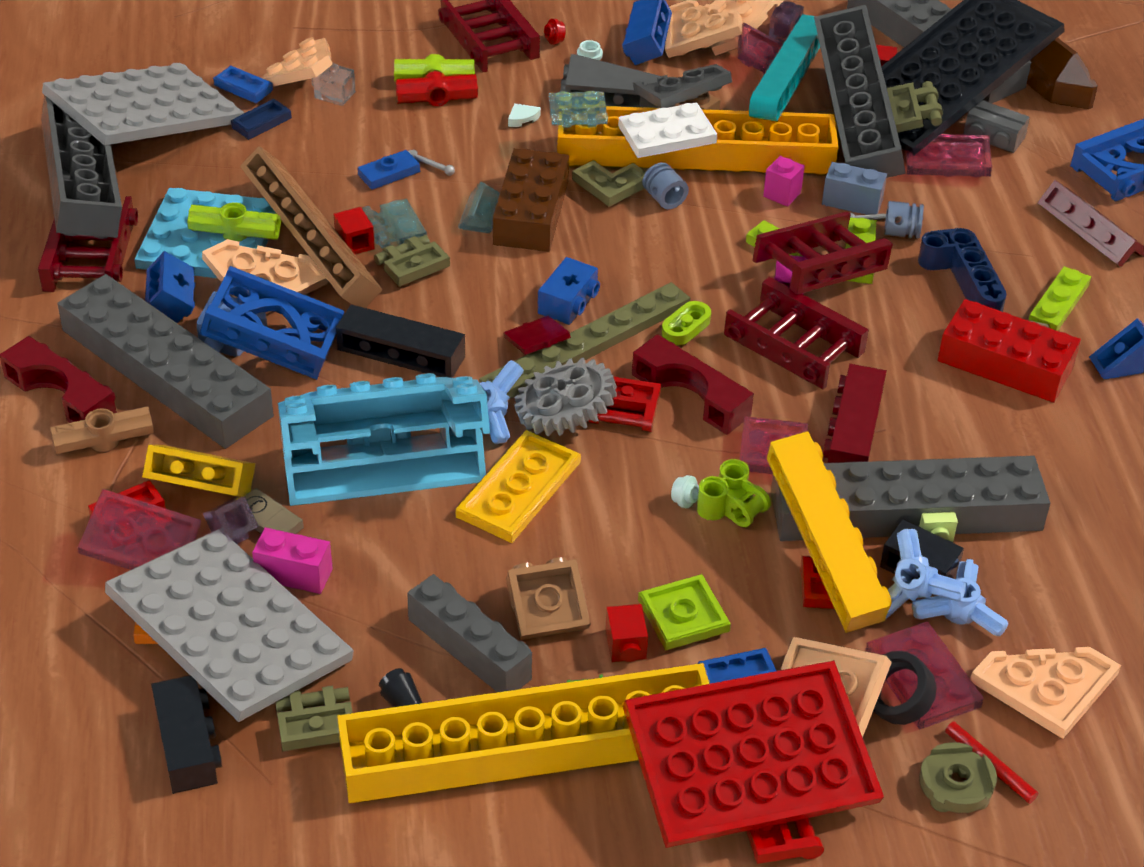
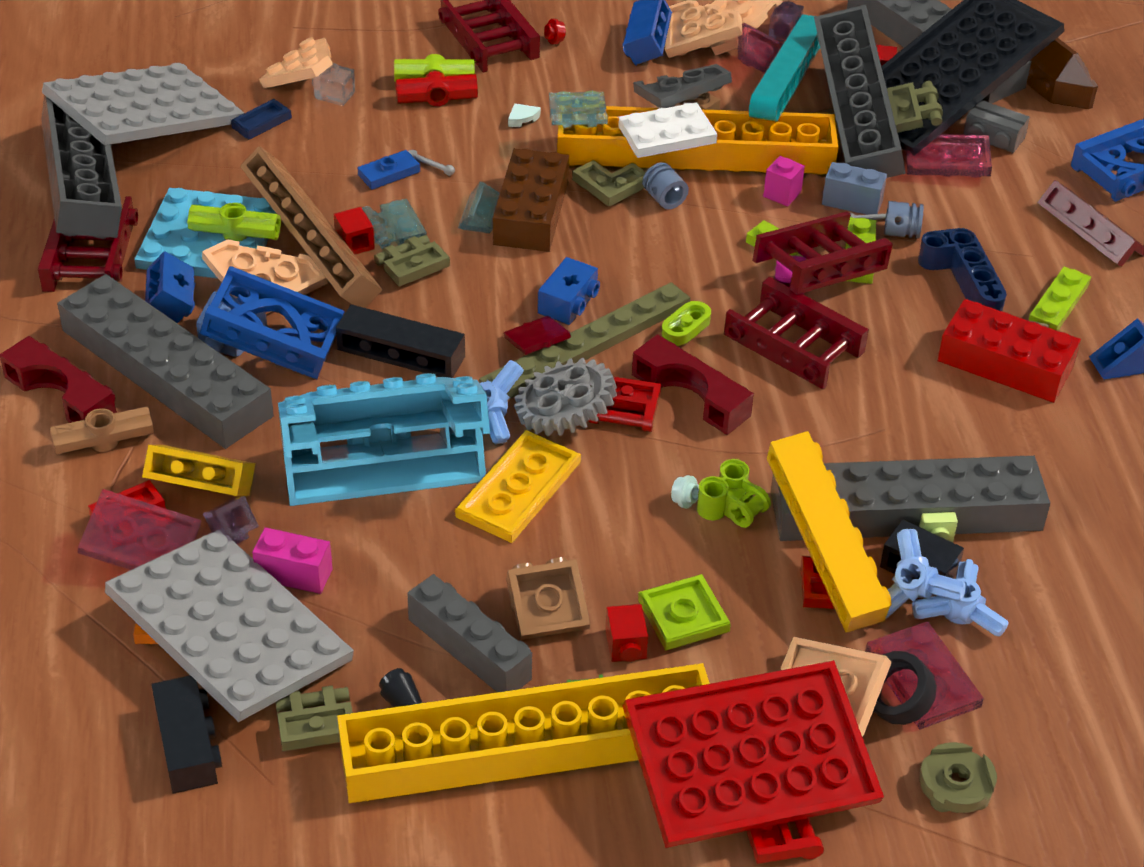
(243, 84): blue plate -> none
(272, 514): dark tan tile -> none
(590, 49): light aqua plate -> none
(615, 81): dark grey slope -> none
(738, 665): blue plate -> none
(757, 438): clear pink plate -> none
(856, 415): dark red brick -> none
(1003, 772): red bar -> none
(1047, 684): light nougat plate -> none

